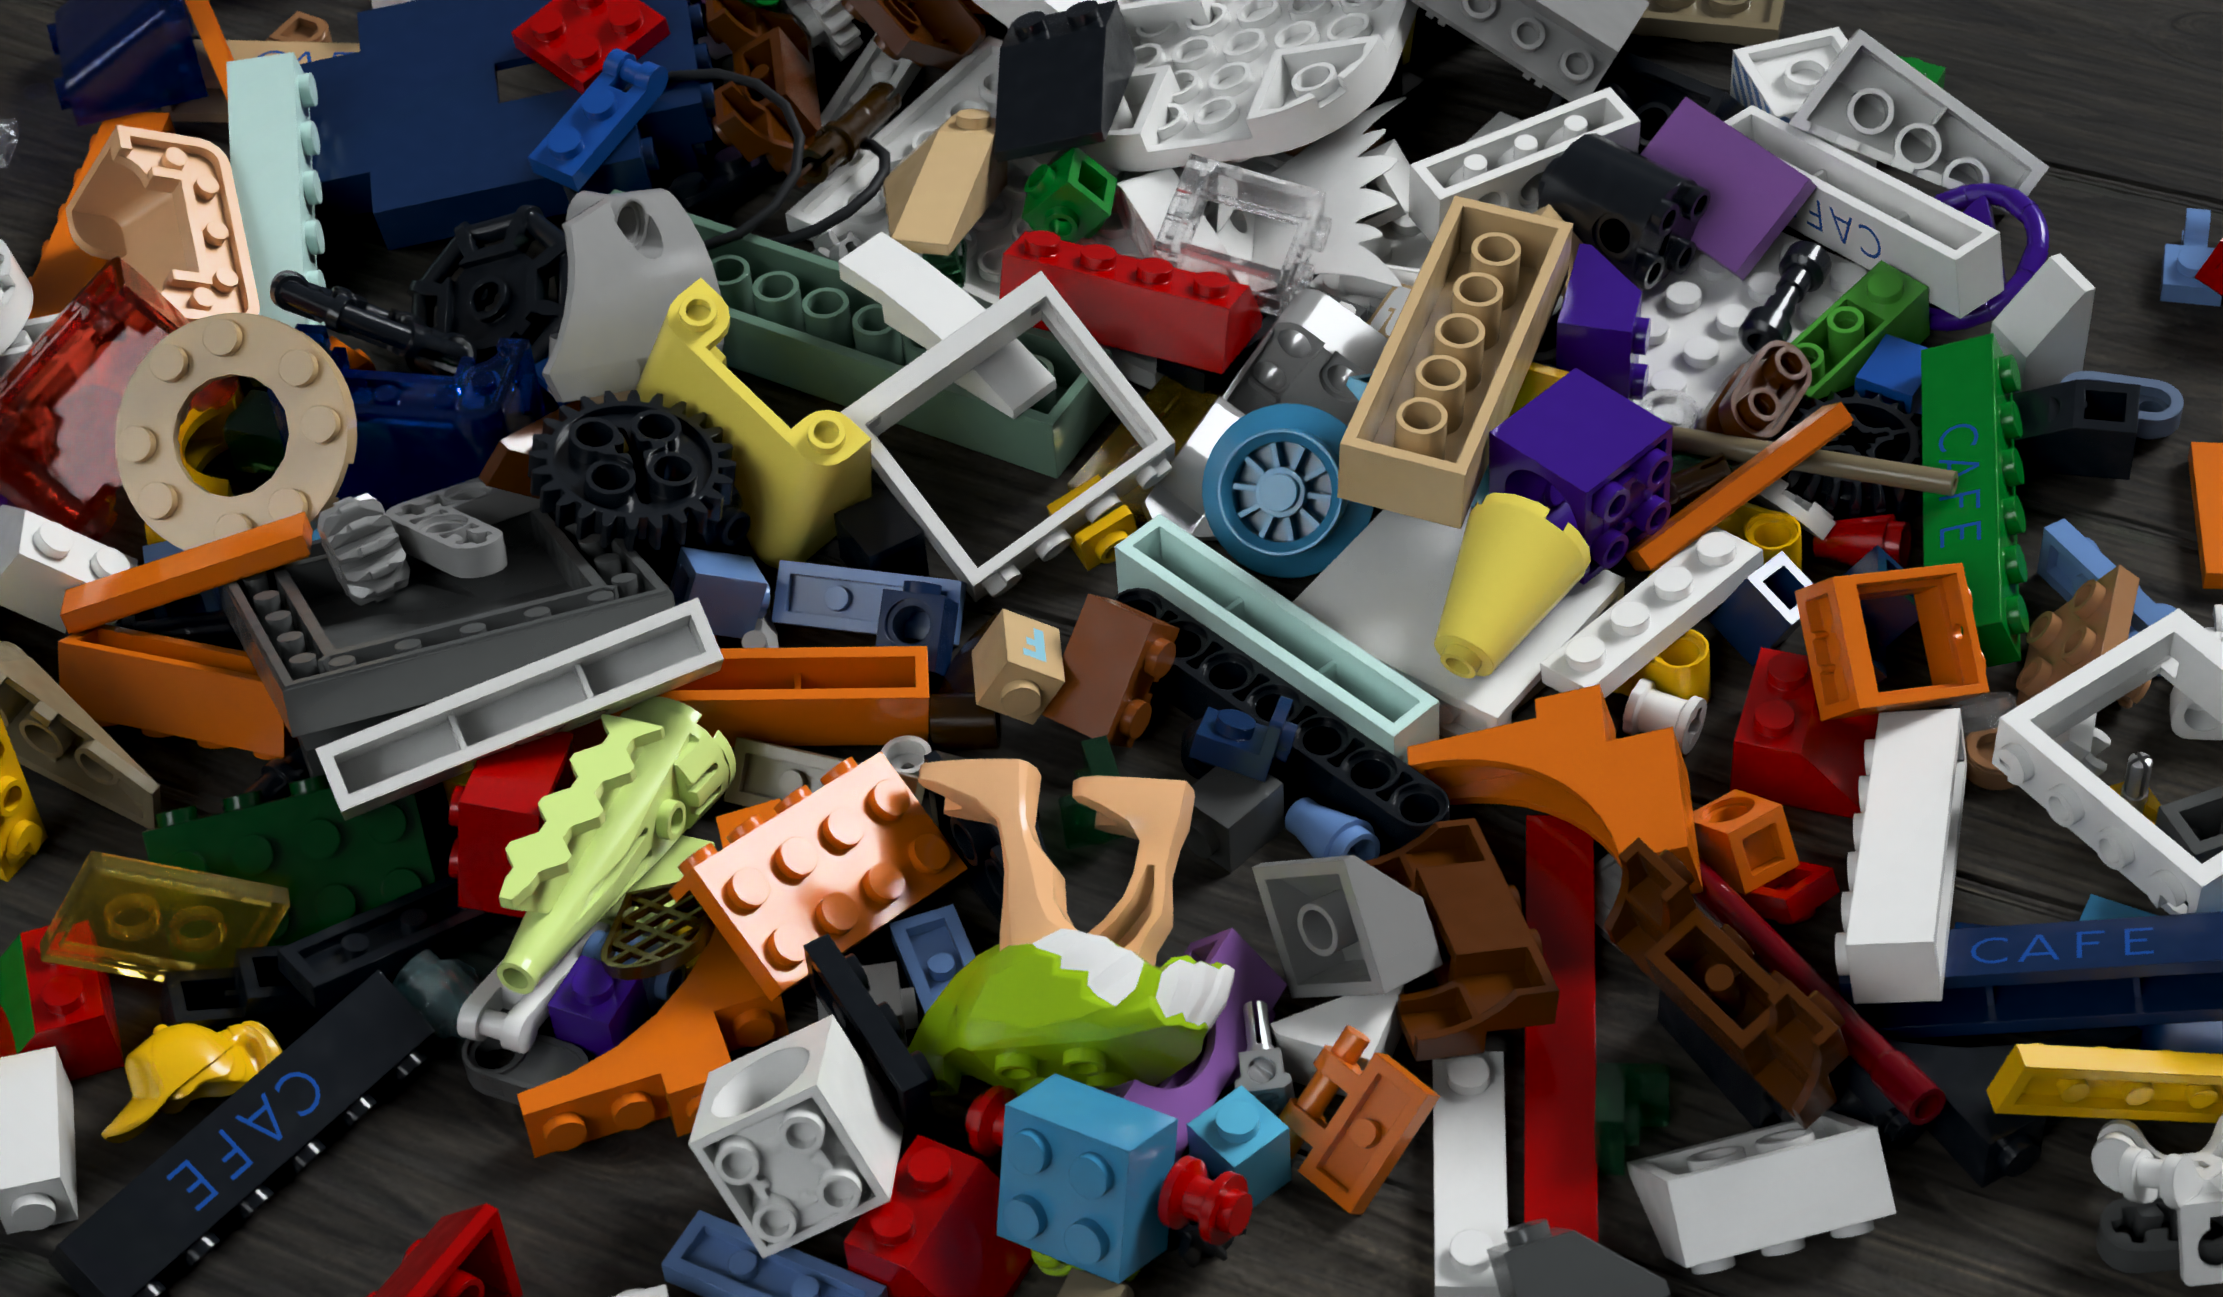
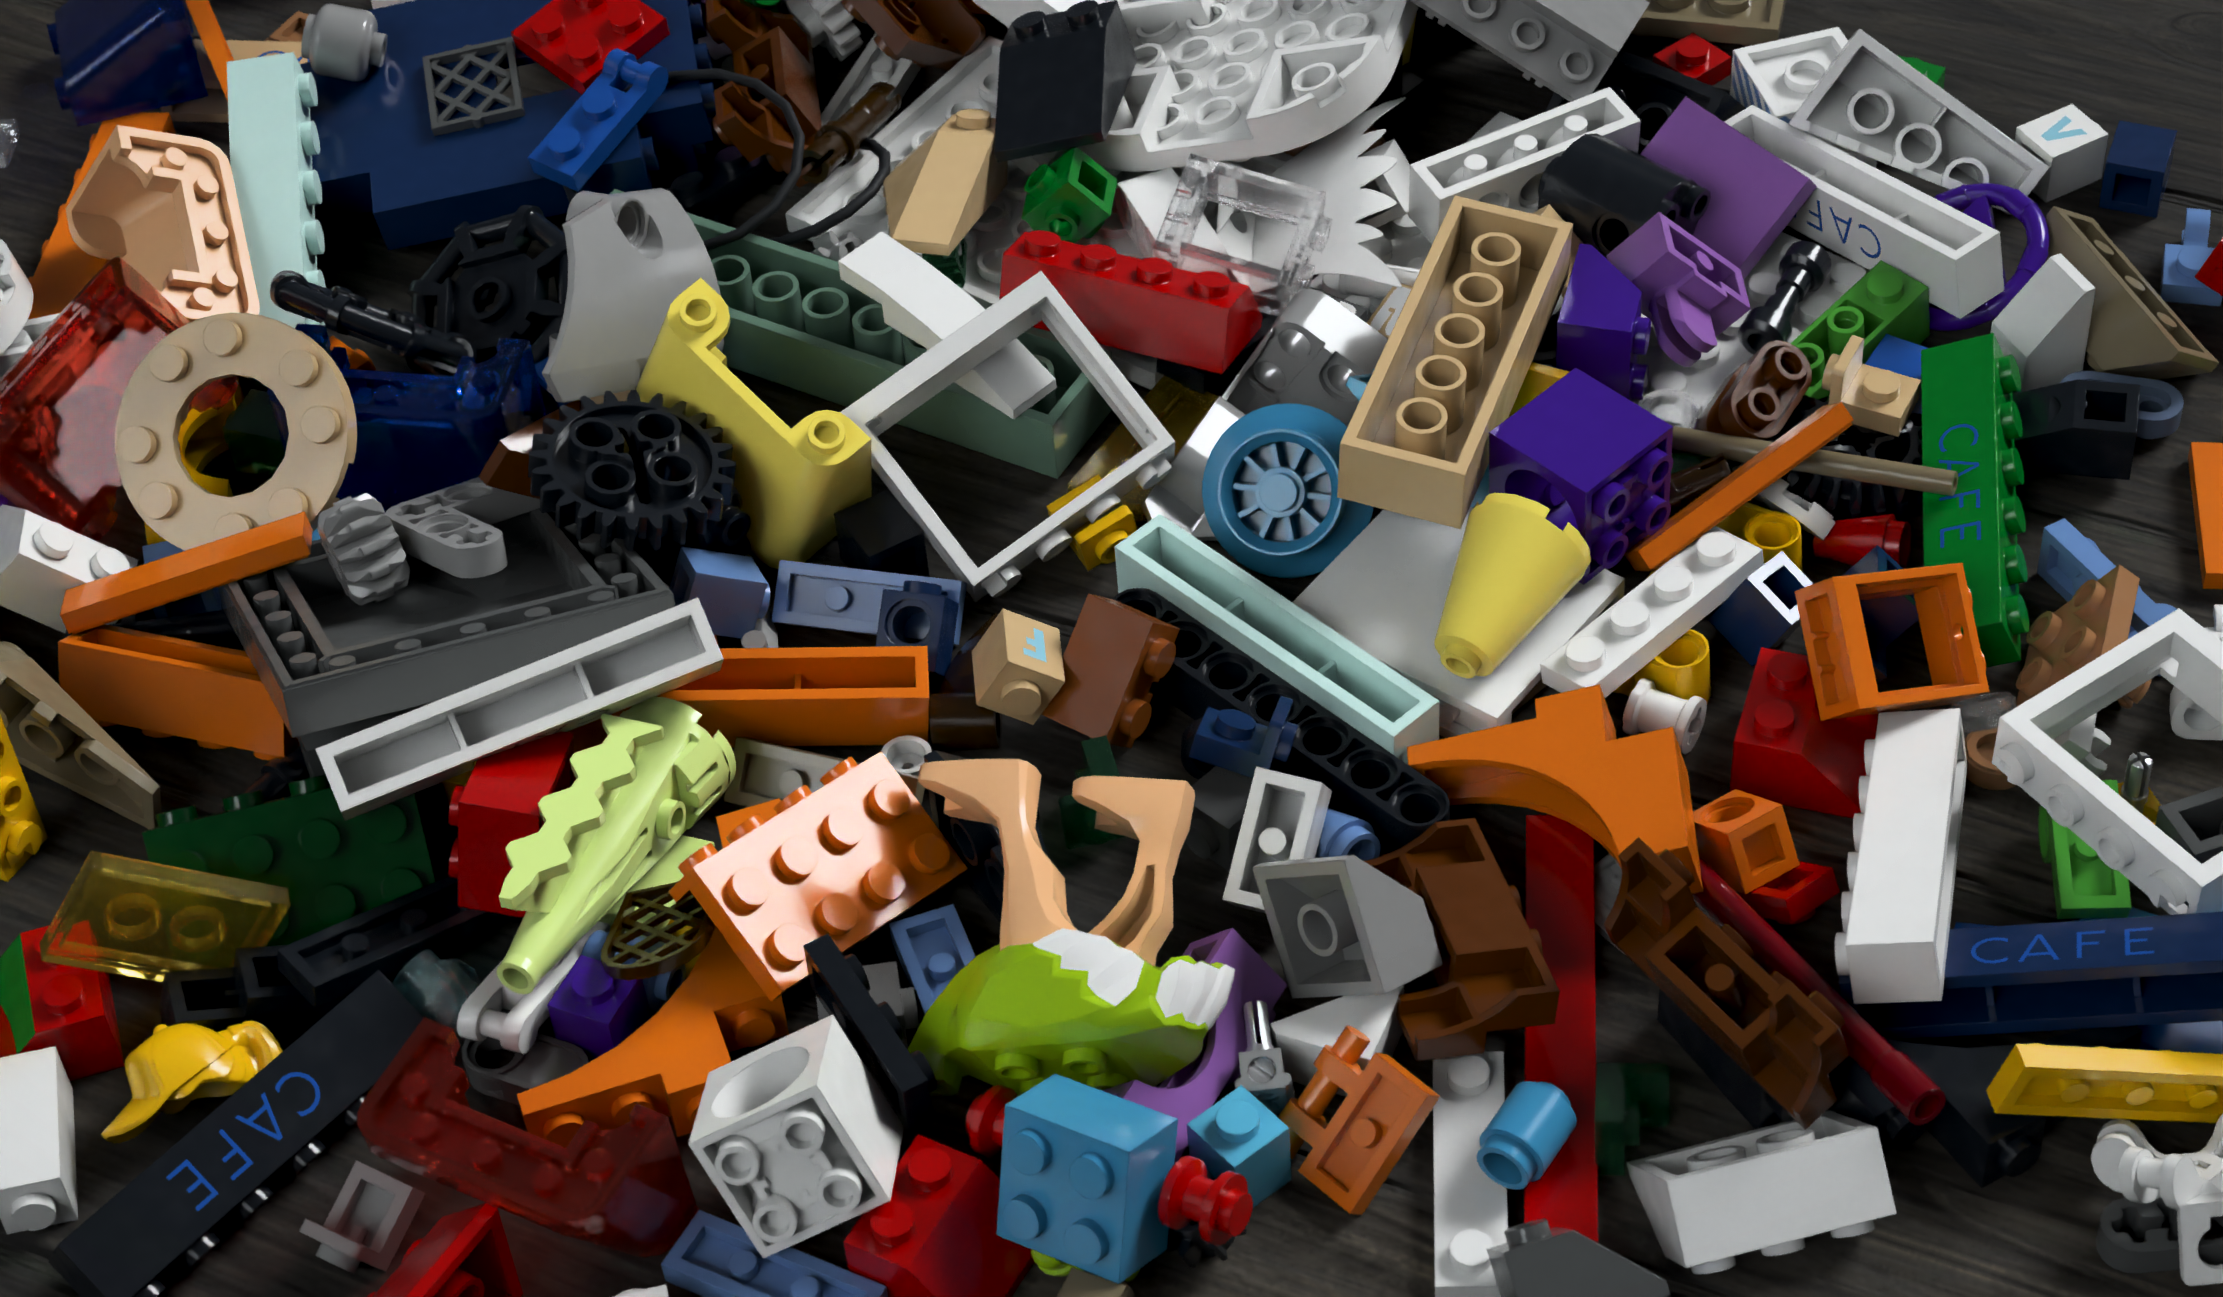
(343, 42): none -> light grey head
(365, 1220): none -> light grey bracket
(477, 116): none -> dark grey window
(605, 1188): none -> clear red windscreen
(1278, 824): none -> white brick
(1526, 1134): none -> dark azure brick
(1683, 285): none -> medium lavender brick
(1696, 59): none -> red plate
(1870, 394): none -> tan bracket
(2070, 147): none -> white brick
(2080, 878): none -> bright green plate
(2130, 323): none -> dark tan wedge
(2137, 168): none -> dark blue brick

